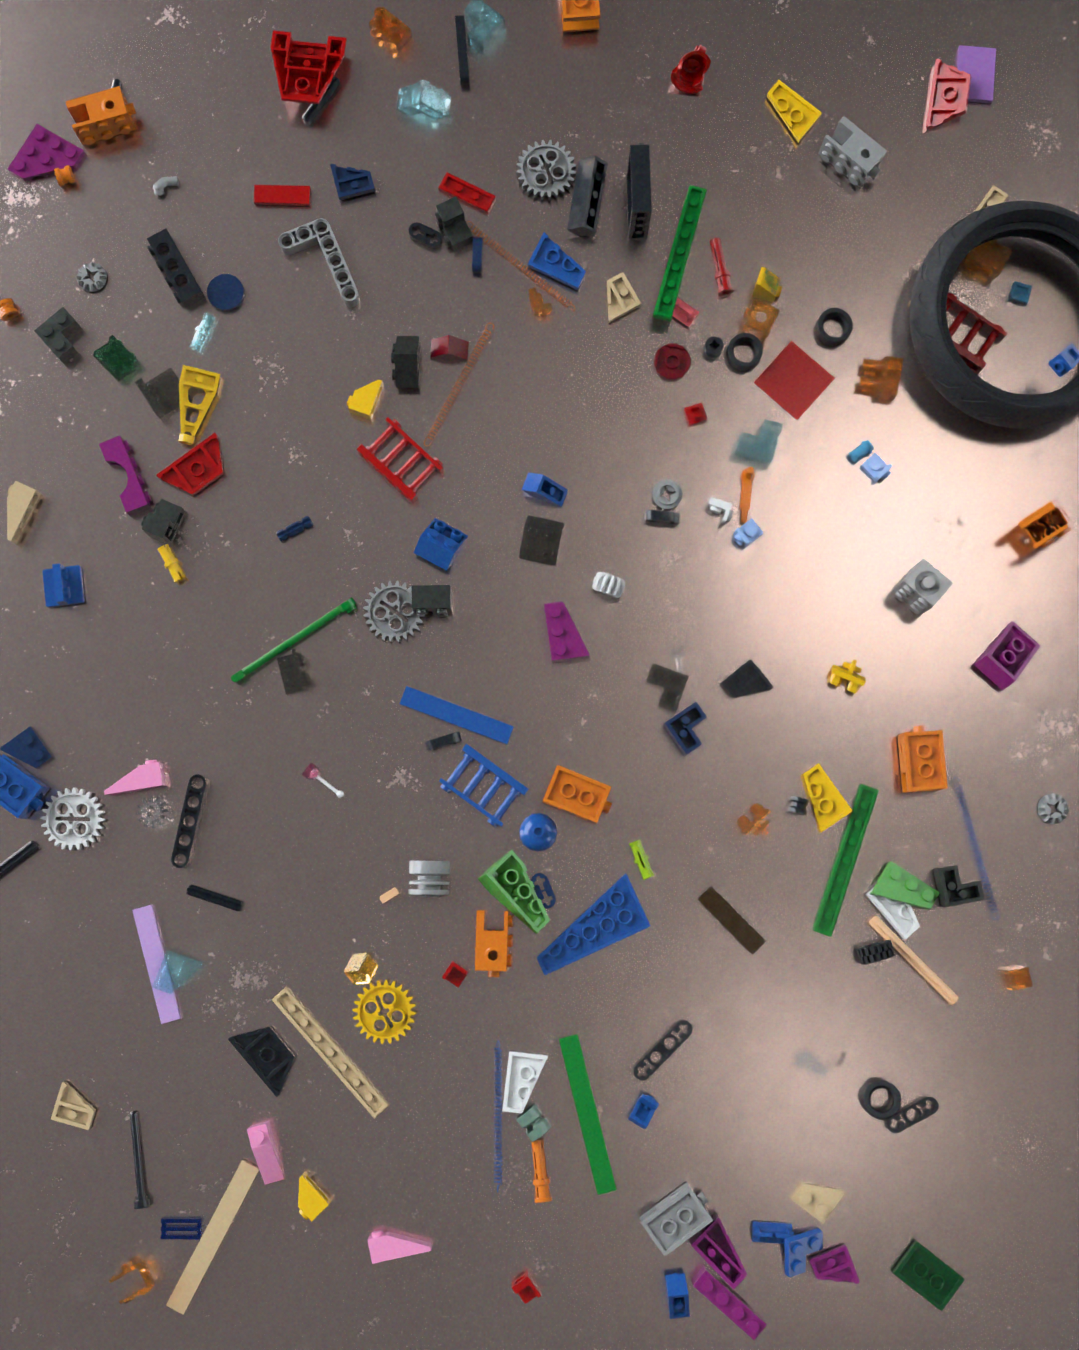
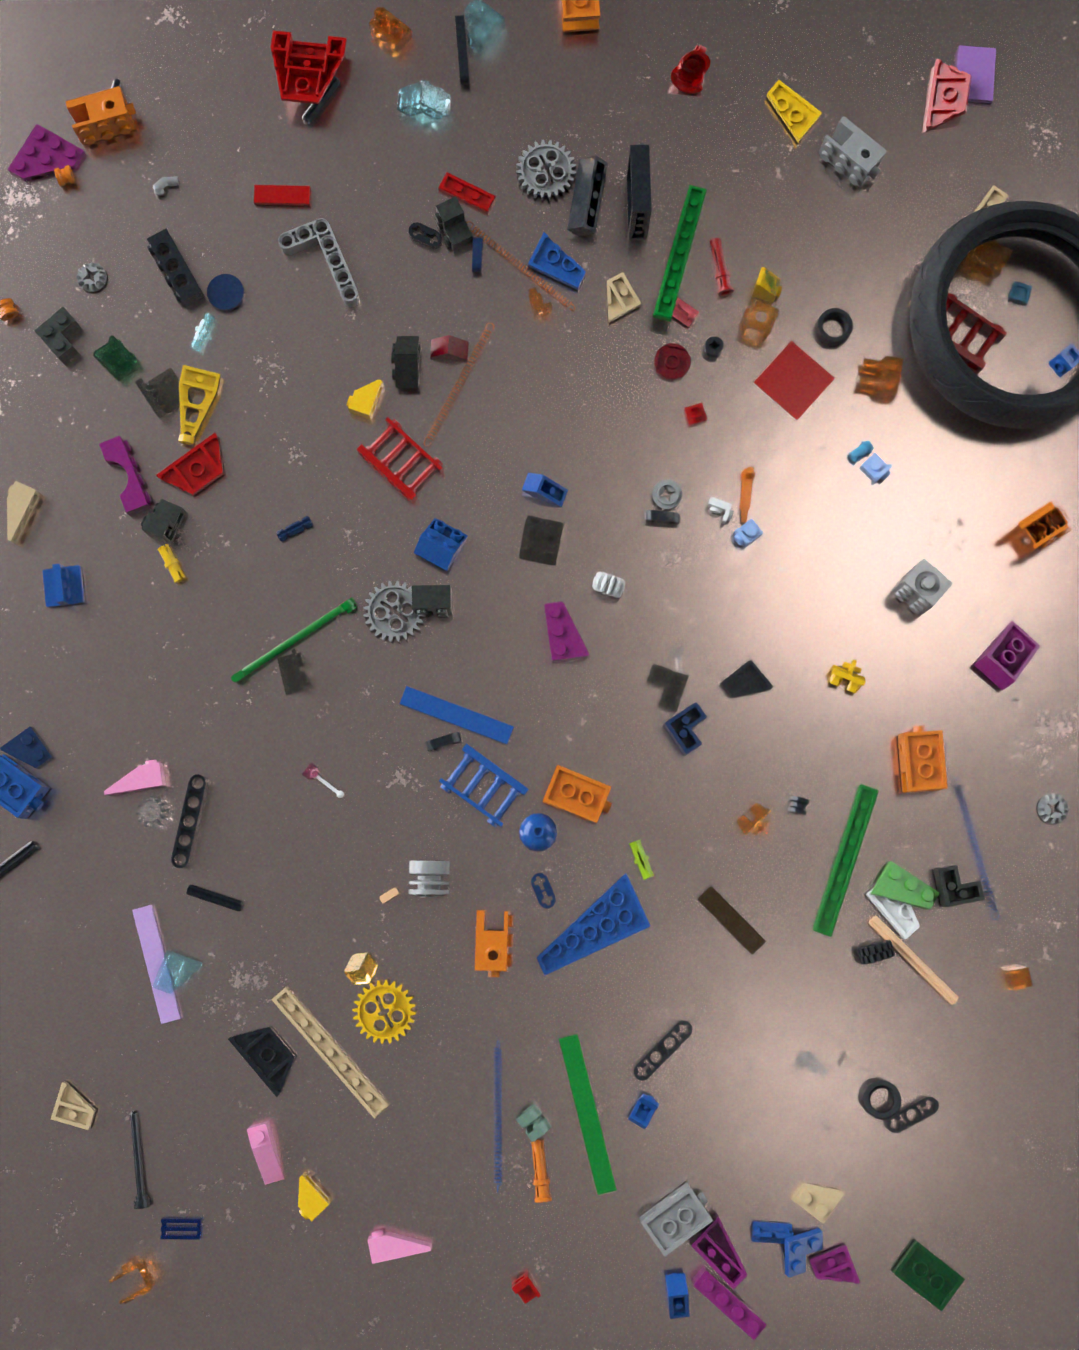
(72, 835): white gear -> none
(213, 1237): tan tile -> none
(351, 182): dark blue wing -> none
(455, 973): red panel -> none
(513, 889): bright green wedge -> none
(521, 1077): white wing -> none
(744, 337): black tyre -> none
(760, 447): clear light blue brick -> none
(825, 798): yellow wing -> none

